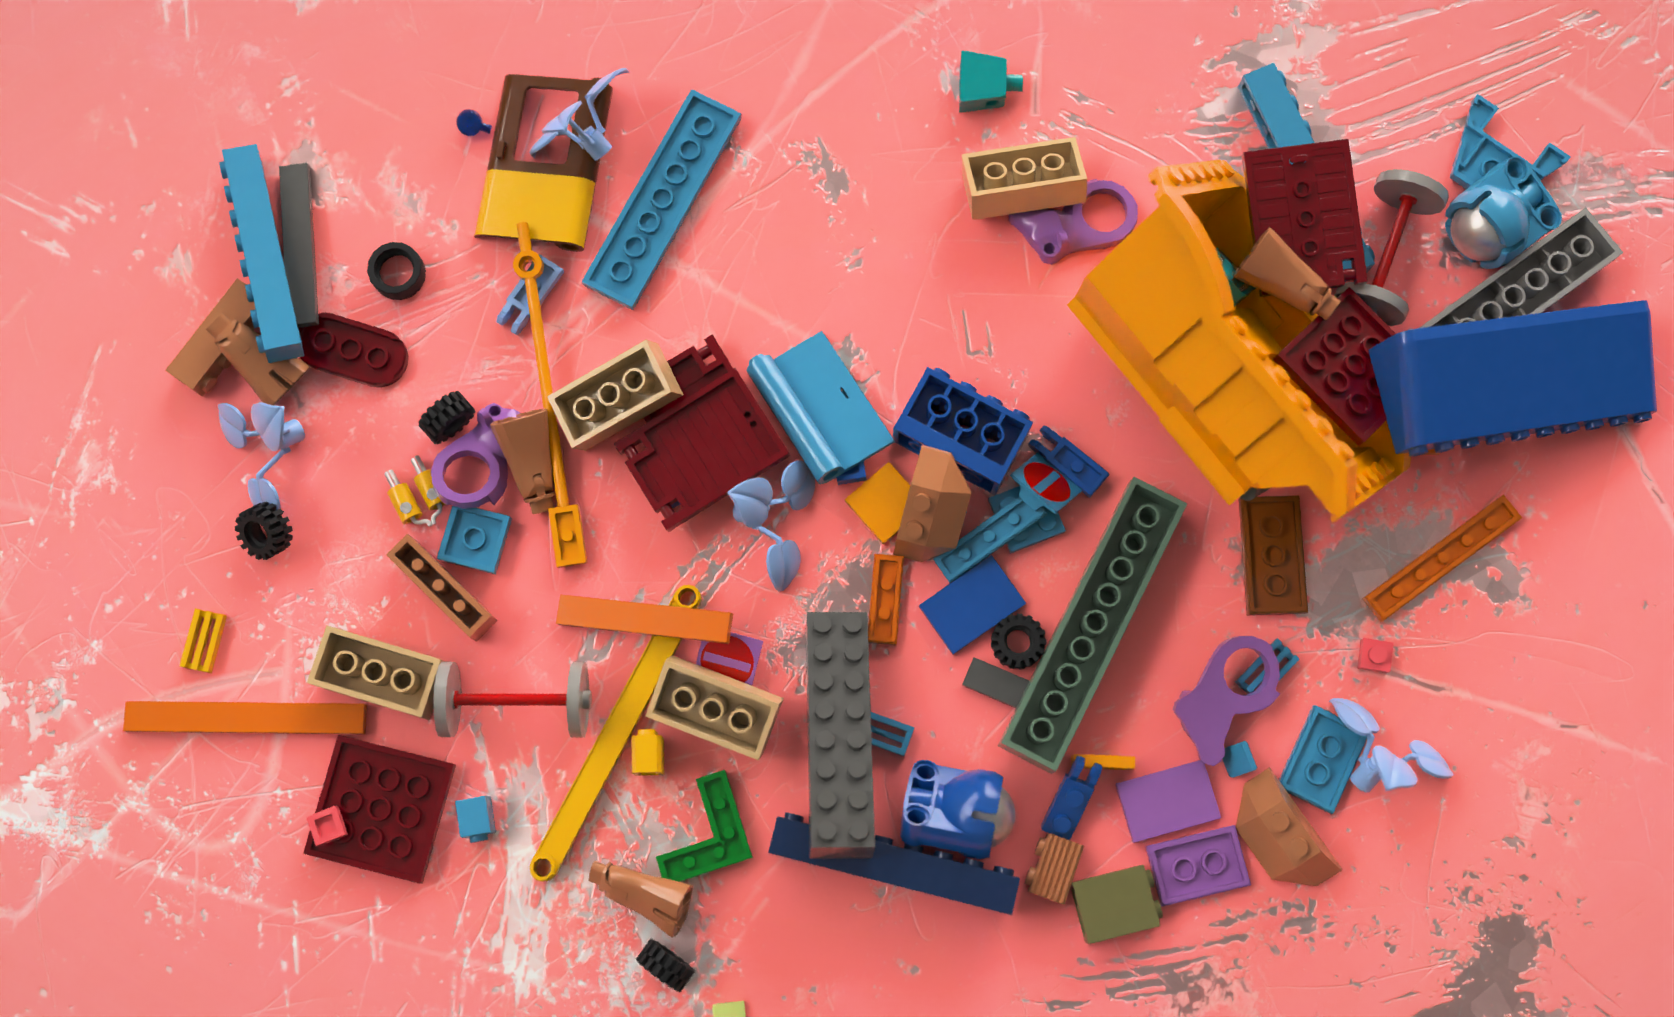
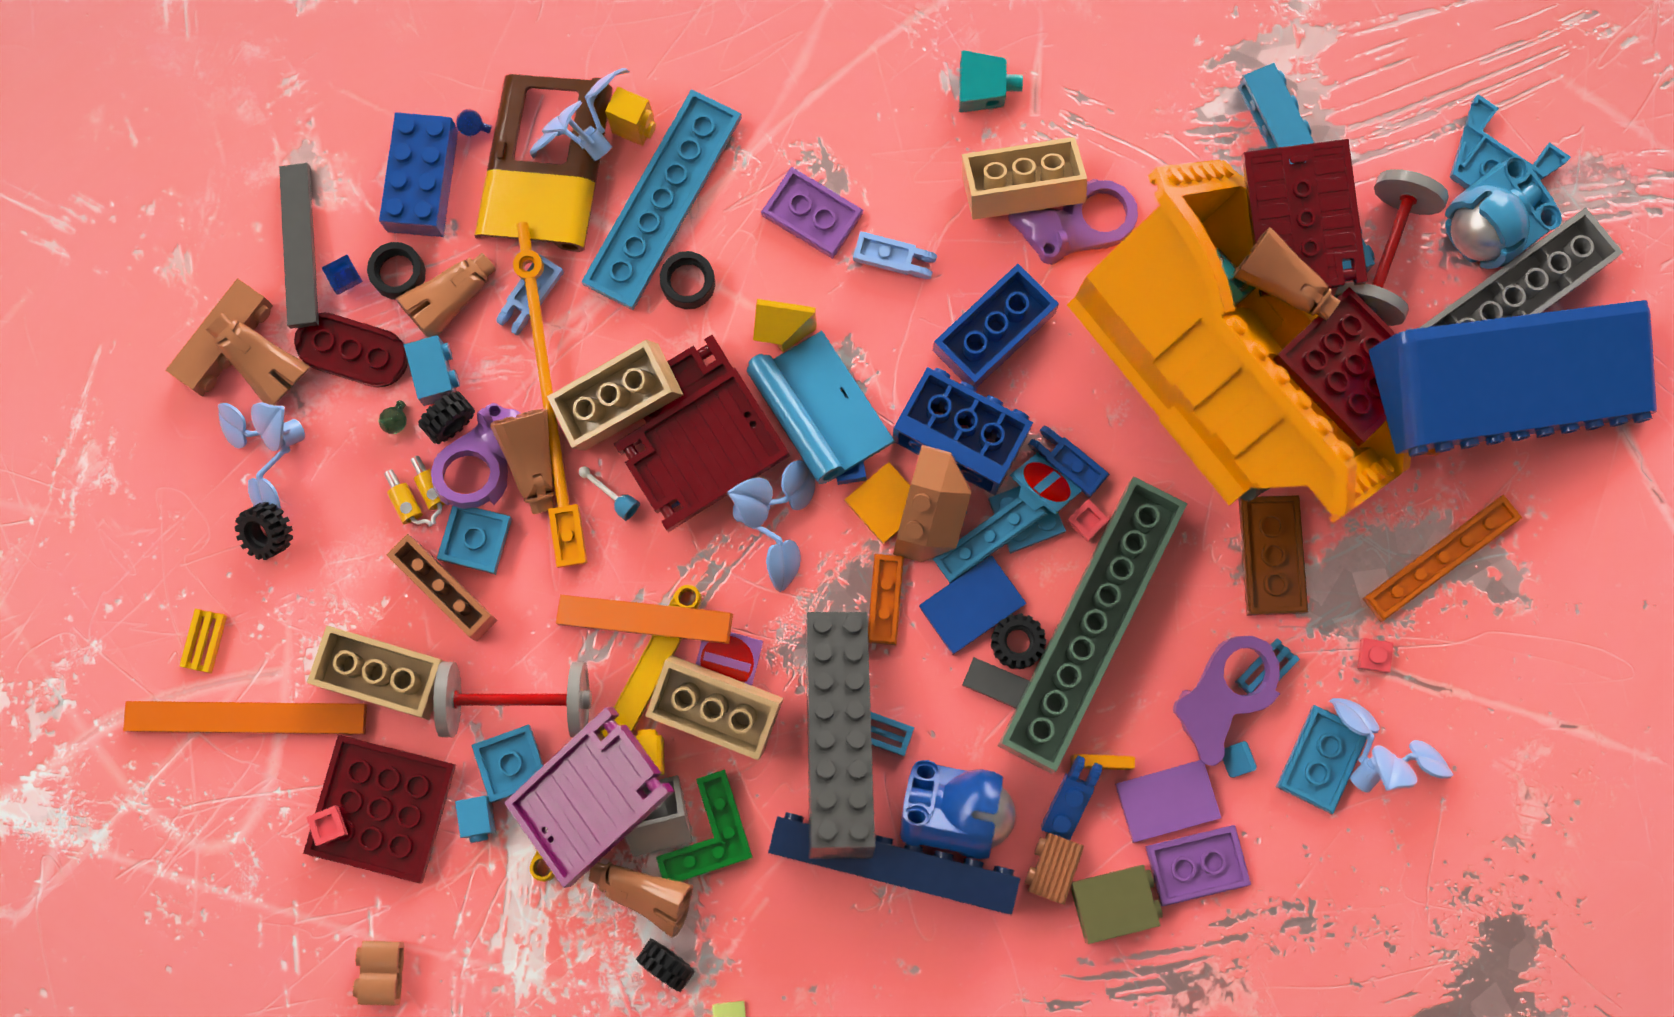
(262, 254): dark azure brick -> none
(342, 274): none -> clear blue tile
(379, 973): none -> nougat brick
(392, 419): none -> clear green piece
(418, 174): none -> blue brick
(431, 369): none -> dark azure brick
(441, 298): none -> nougat piece
(507, 761): none -> dark azure plate
(588, 797): none -> door
(624, 505): none -> hinge
(630, 116): none -> yellow brick
(665, 826): none -> light grey slope
(678, 260): none -> black tyre
(783, 323): none -> yellow slope
(812, 212): none -> medium lavender tile
(892, 255): none -> light blue hinge
(995, 326): none -> blue brick
(1087, 520): none -> coral plate
(1282, 834): nougat wedge -> none

